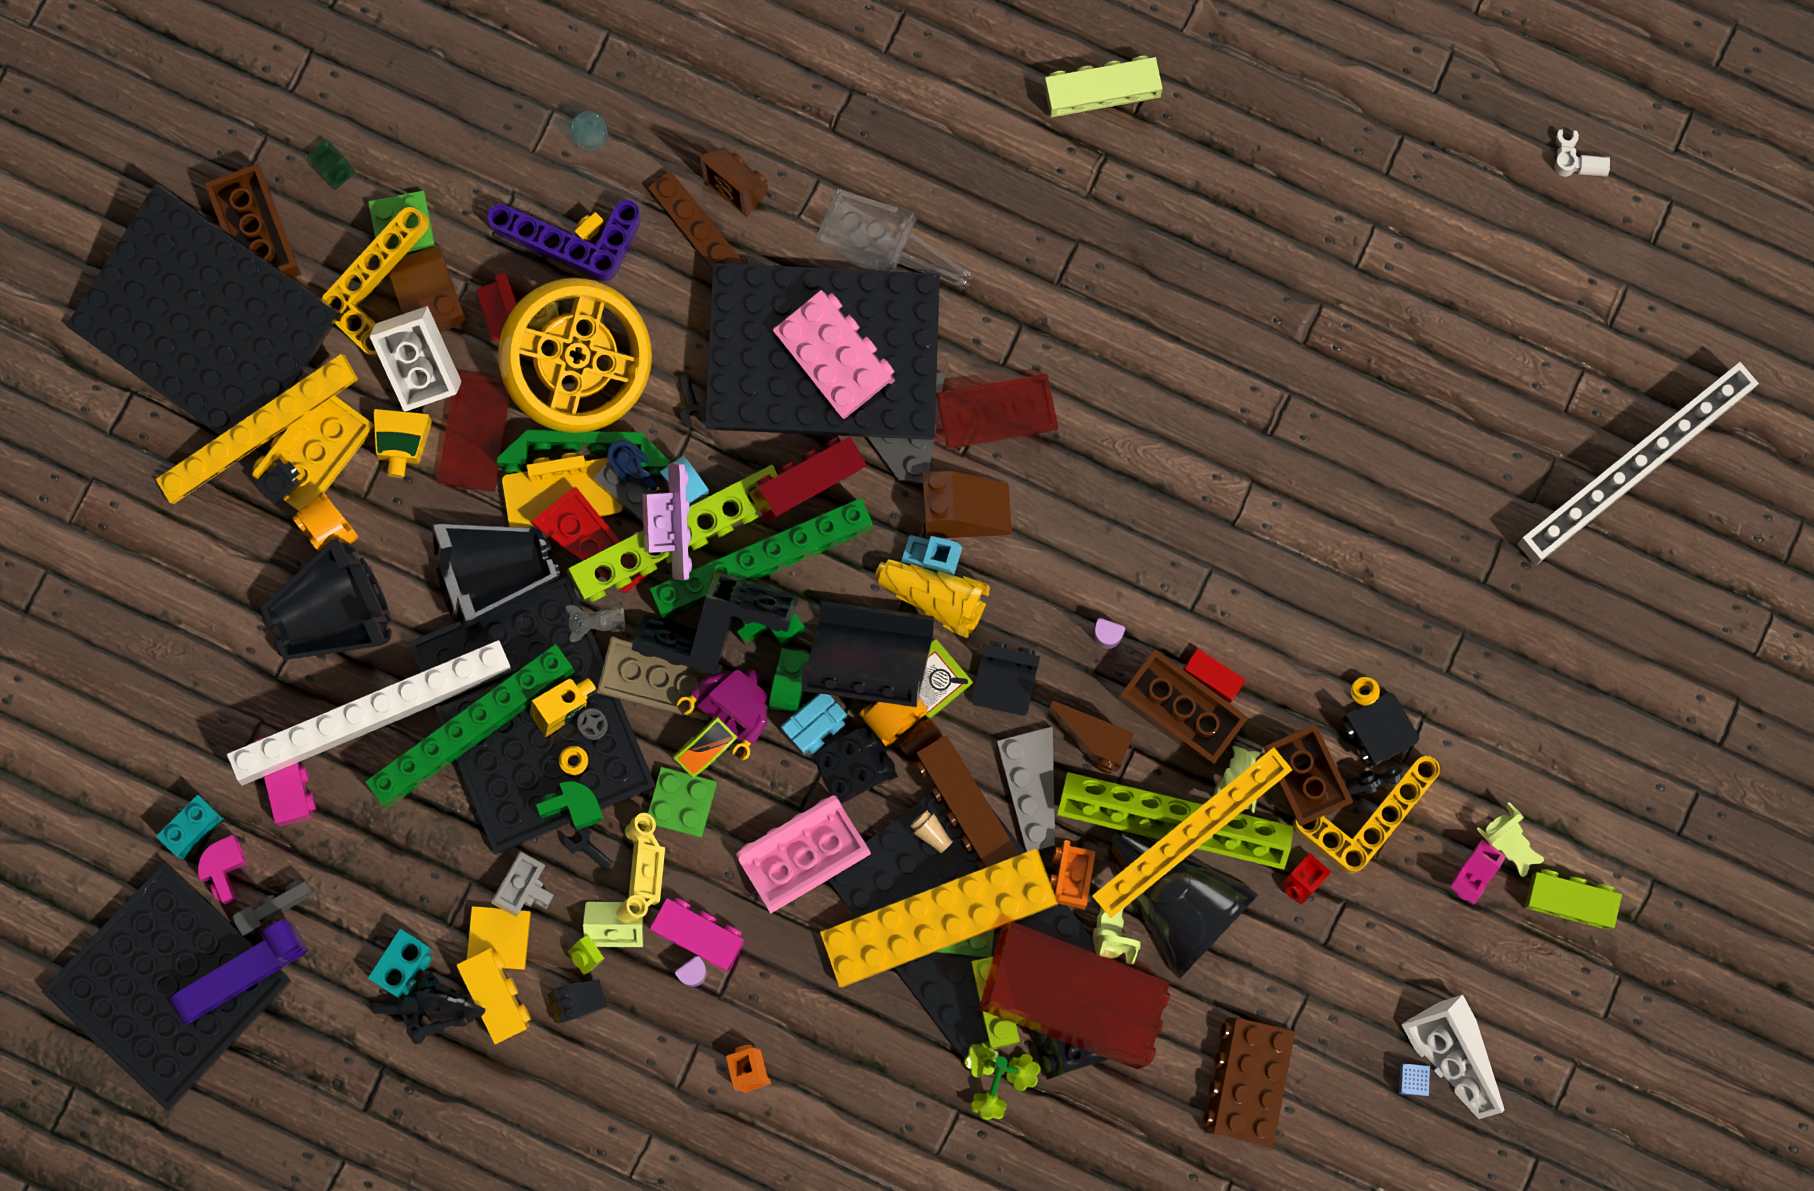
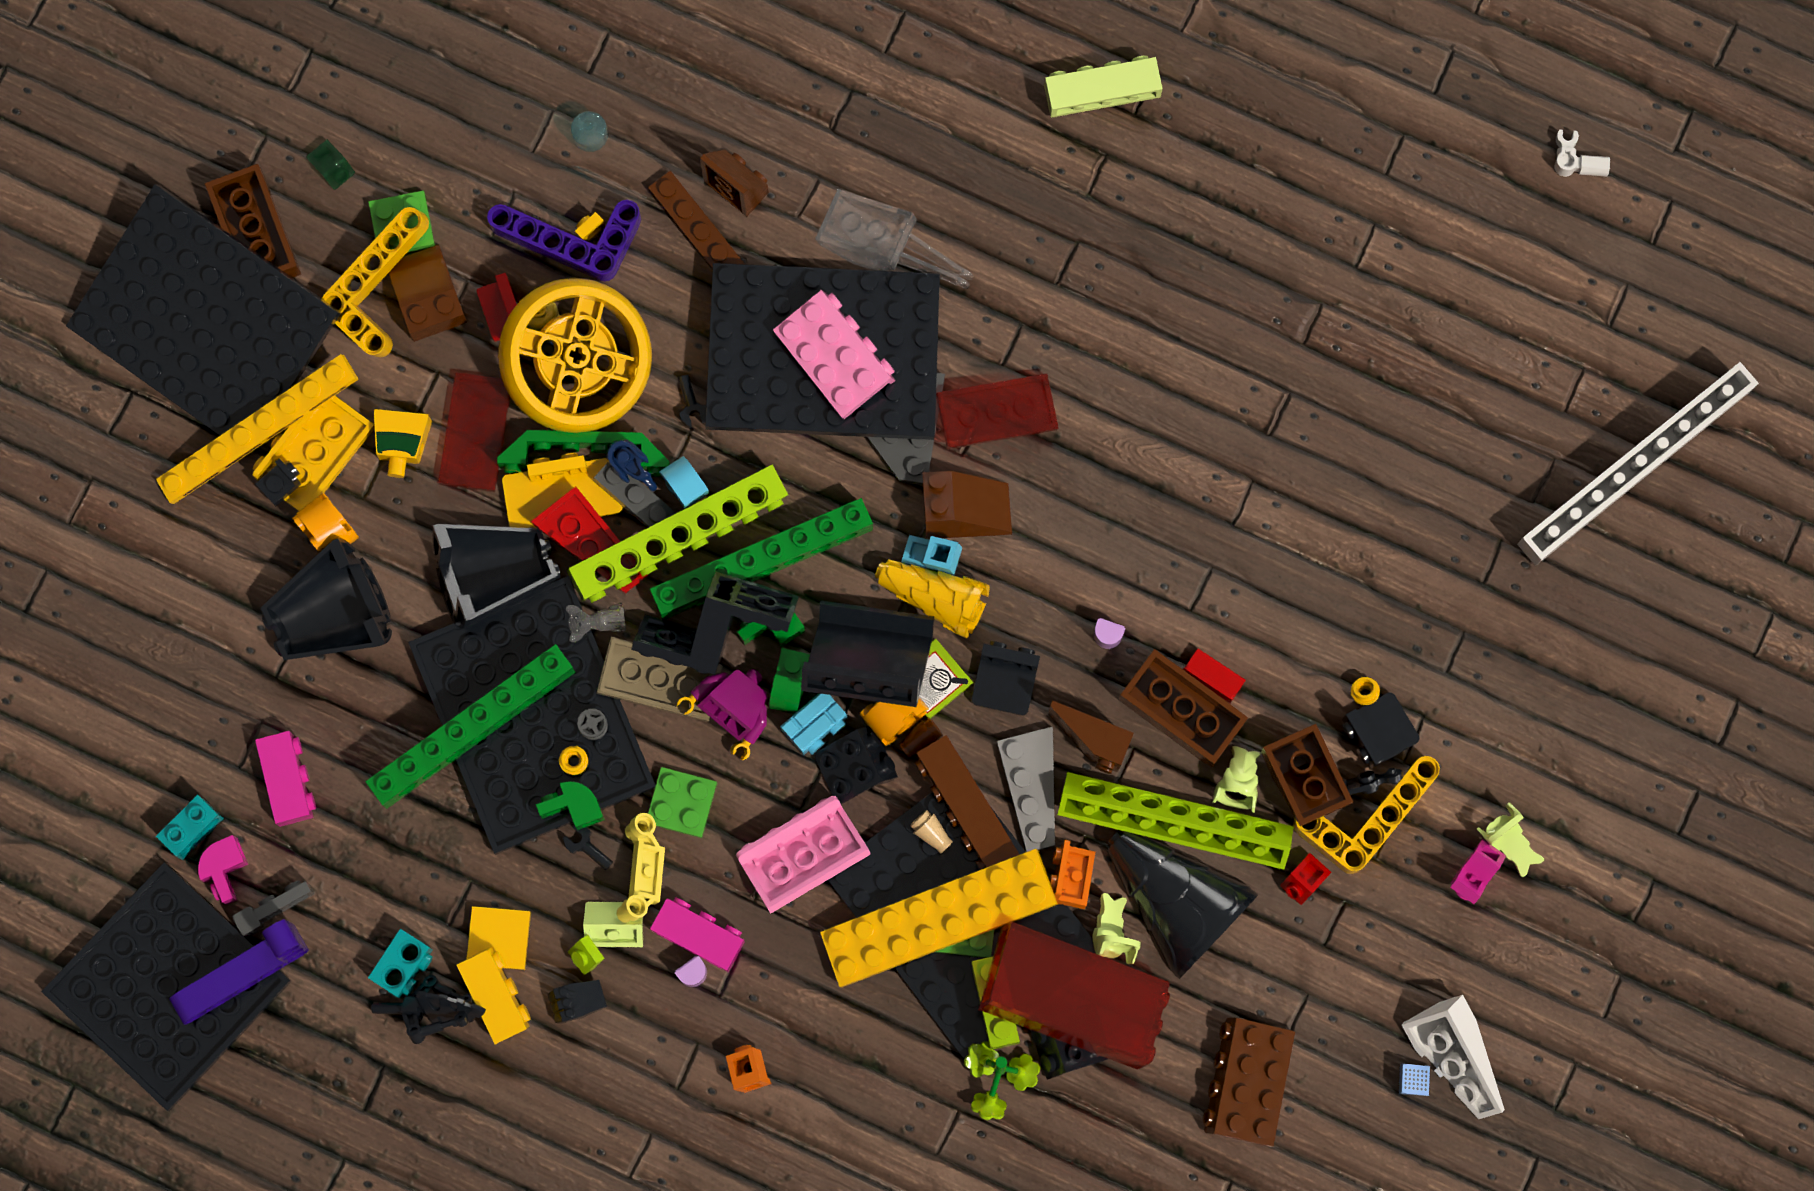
(369, 713): white brick -> none
(415, 358): white brick -> none
(522, 886): light grey hinge -> none
(552, 712): yellow torso -> none
(667, 522): lavender bracket -> none
(705, 747): slope -> none
(808, 478): dark red brick -> none
(1192, 832): yellow plate -> none
(1573, 900): lime brick -> none

